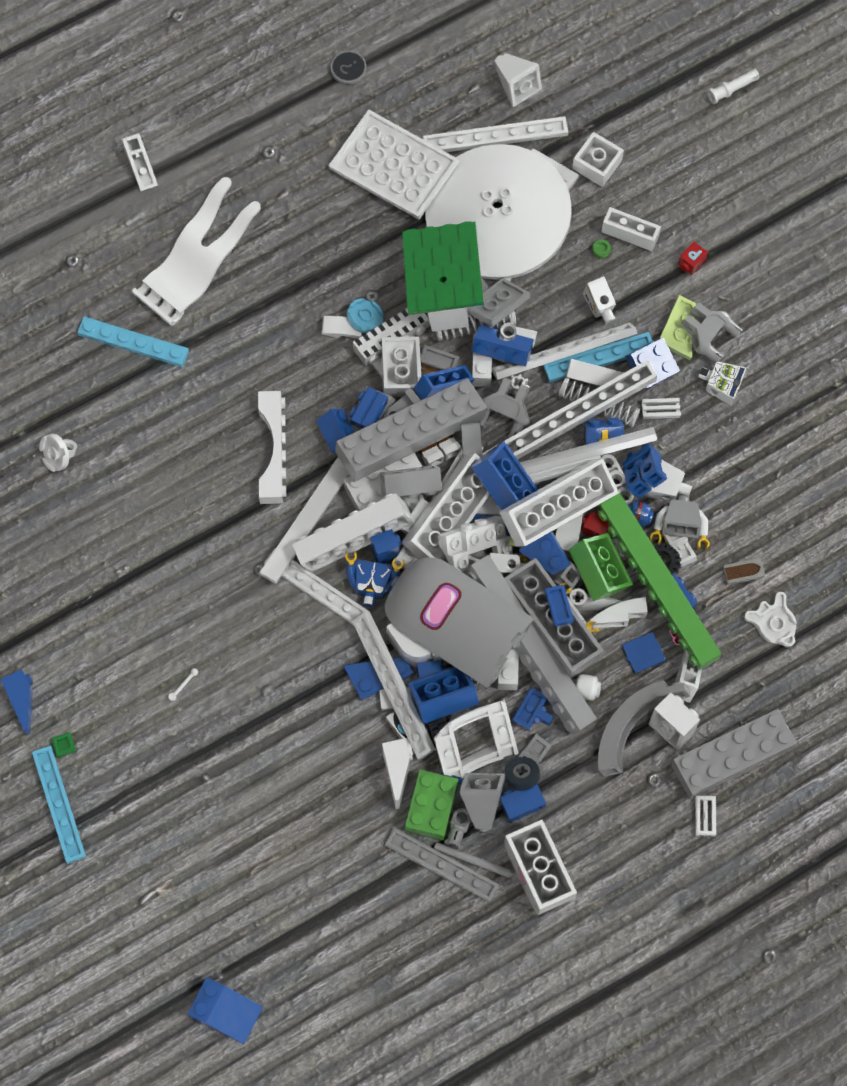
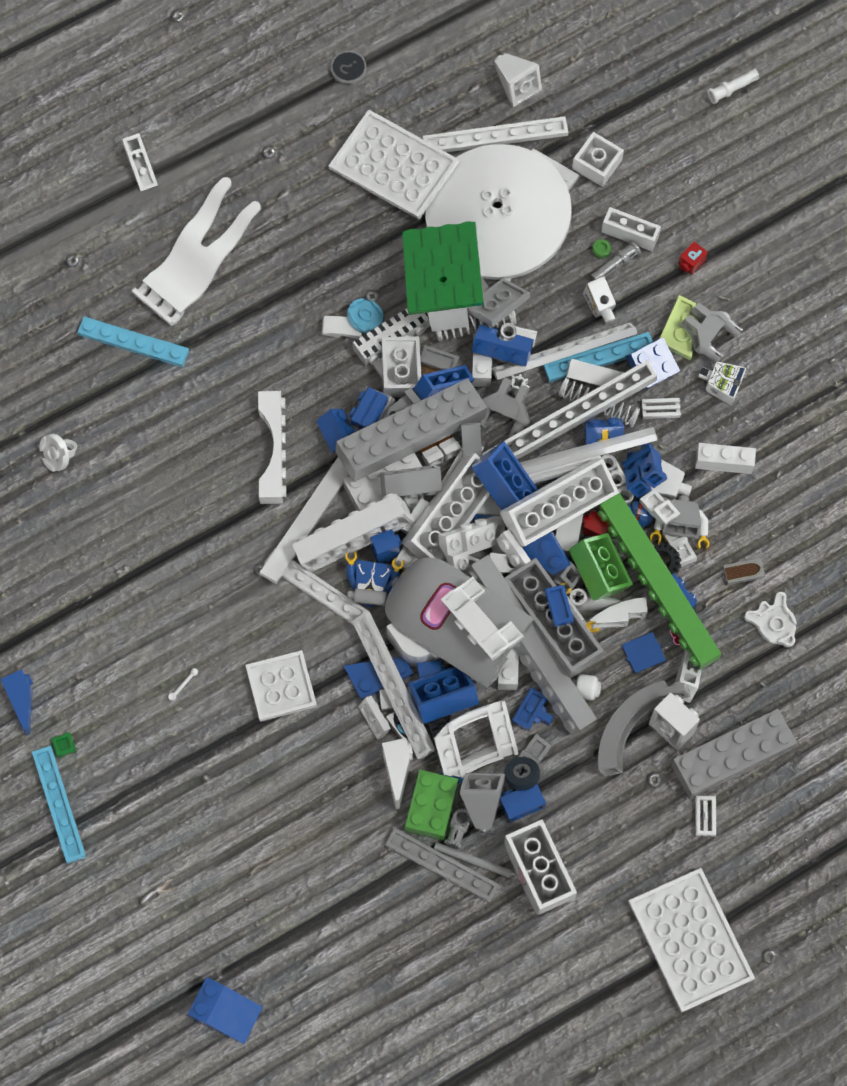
(281, 685): none -> white plate
(368, 596): none -> light grey cylinder
(374, 717): none -> white plate
(472, 619): none -> white bracket
(513, 550): none -> white plate
(622, 258): none -> light grey pin
(658, 507): none -> white slope
(691, 940): none -> white plate
(725, 458): none -> white brick

